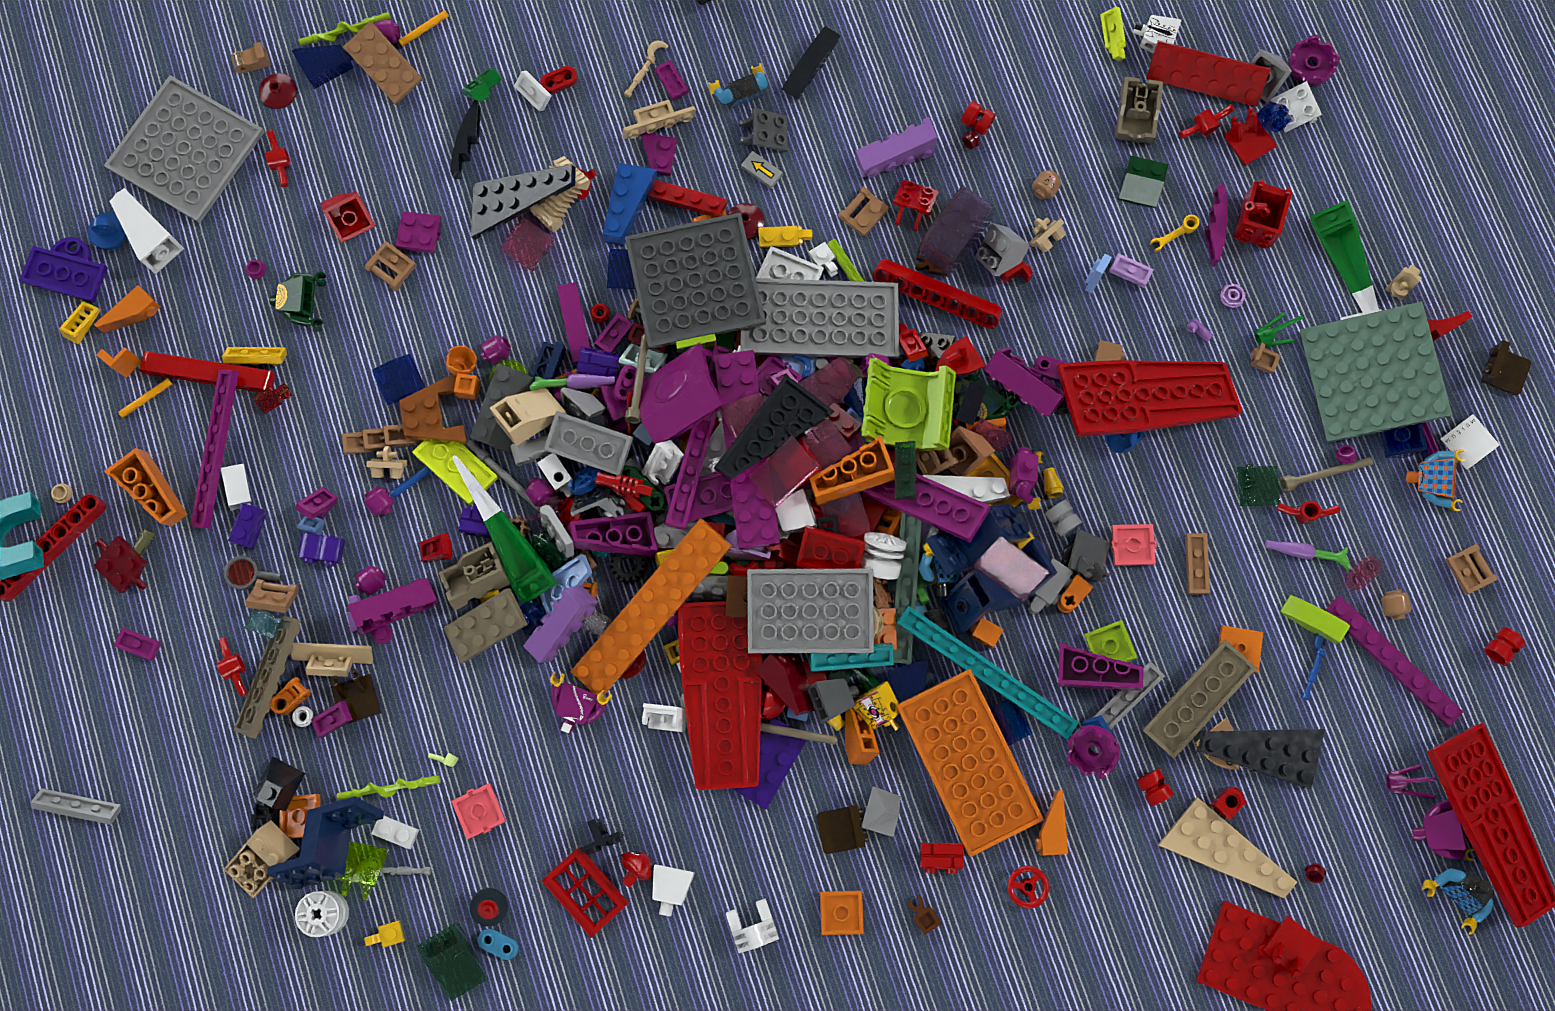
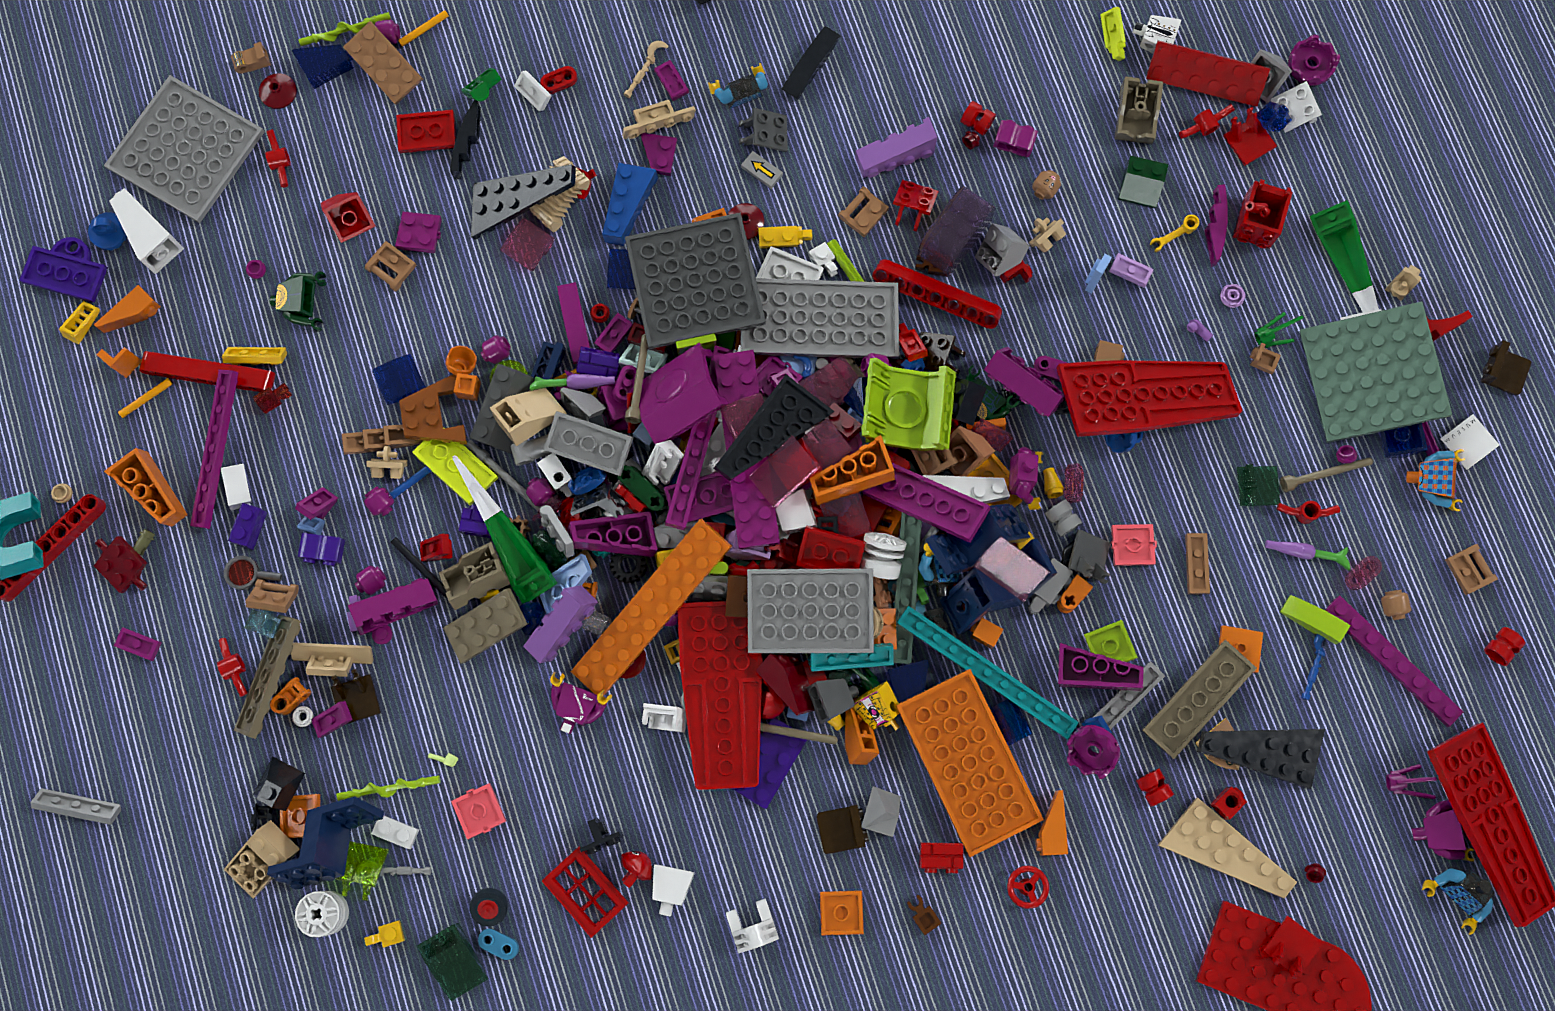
(419, 566): none -> black bar
(426, 131): none -> red plate
(623, 484): red hinge -> none
(687, 199): red plate -> none
(905, 470): clear green plate -> none
(961, 357): red shield -> none
(1015, 138): none -> magenta brick
(1074, 483): none -> clear pink plate

